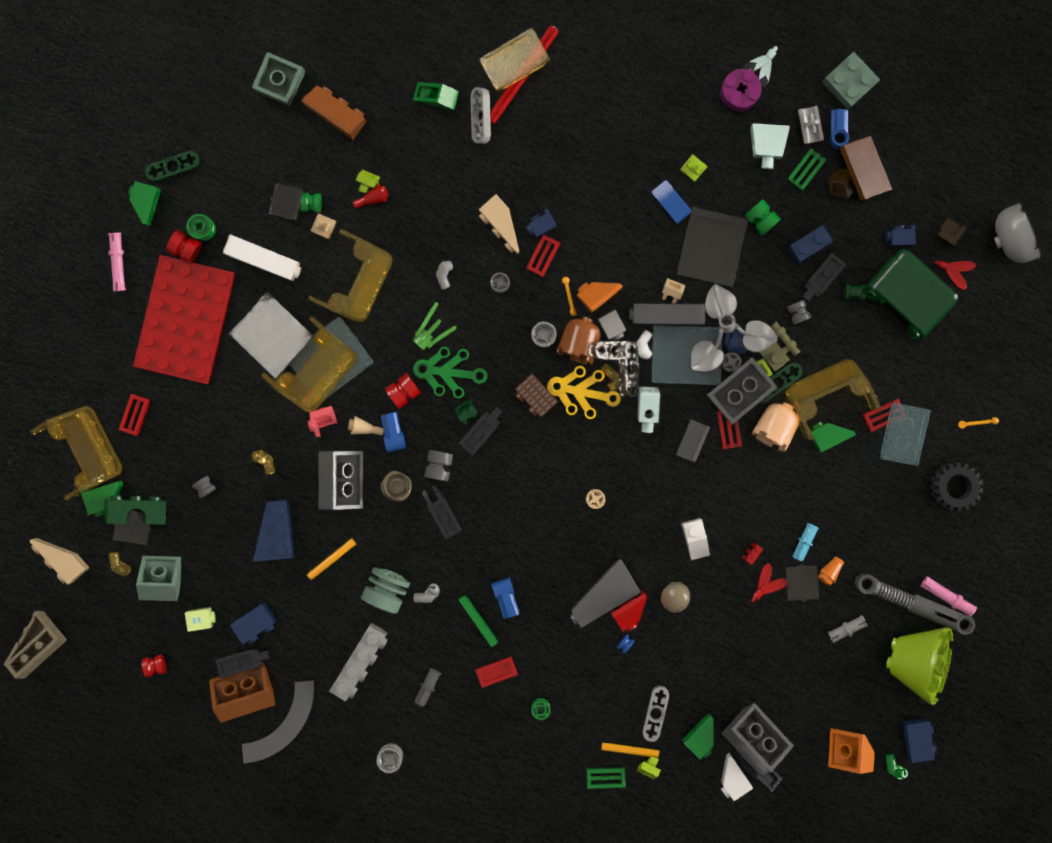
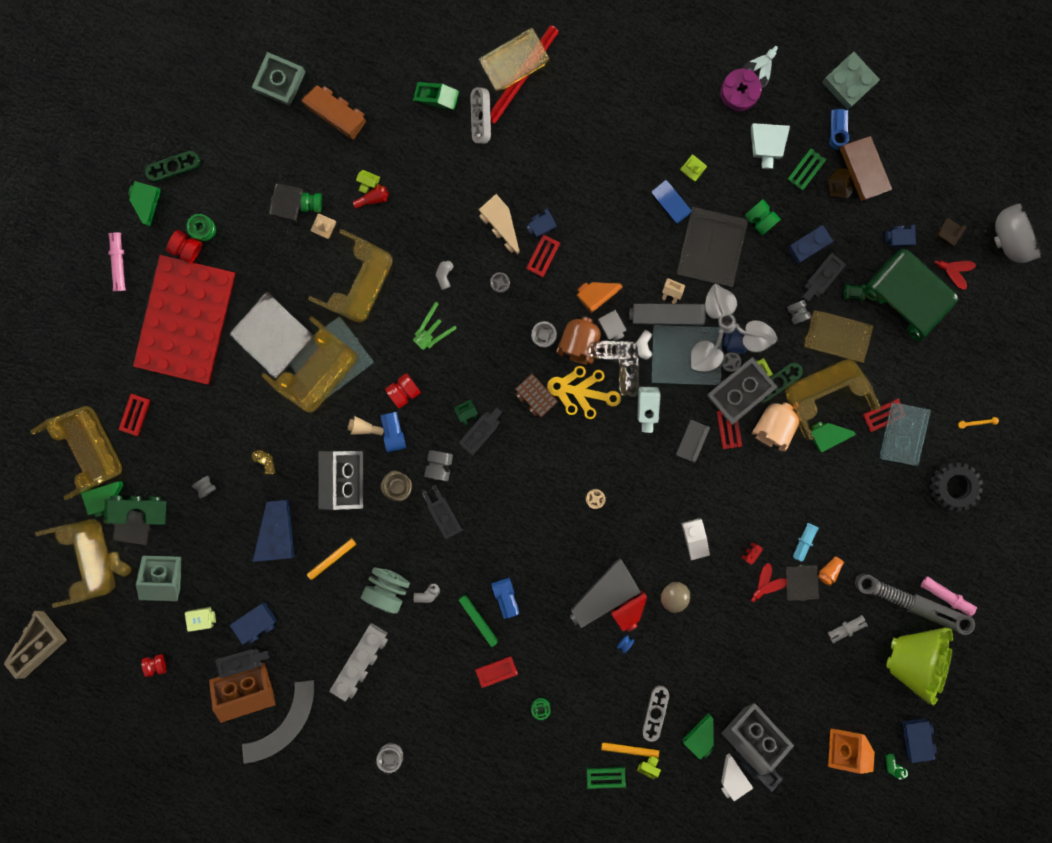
(64, 562): tan slope -> none
(92, 559): none -> clear yellow windscreen
(262, 258): white slope -> none
(321, 418): coral bracket -> none
(427, 687): dark grey axle -> none
(447, 372): green plant -> none
(565, 280): light orange hinge -> none
(612, 375): clear yellow arm -> none
(774, 354): olive plate -> none
(810, 125): light grey hips -> none
(838, 336): none -> clear yellow piece

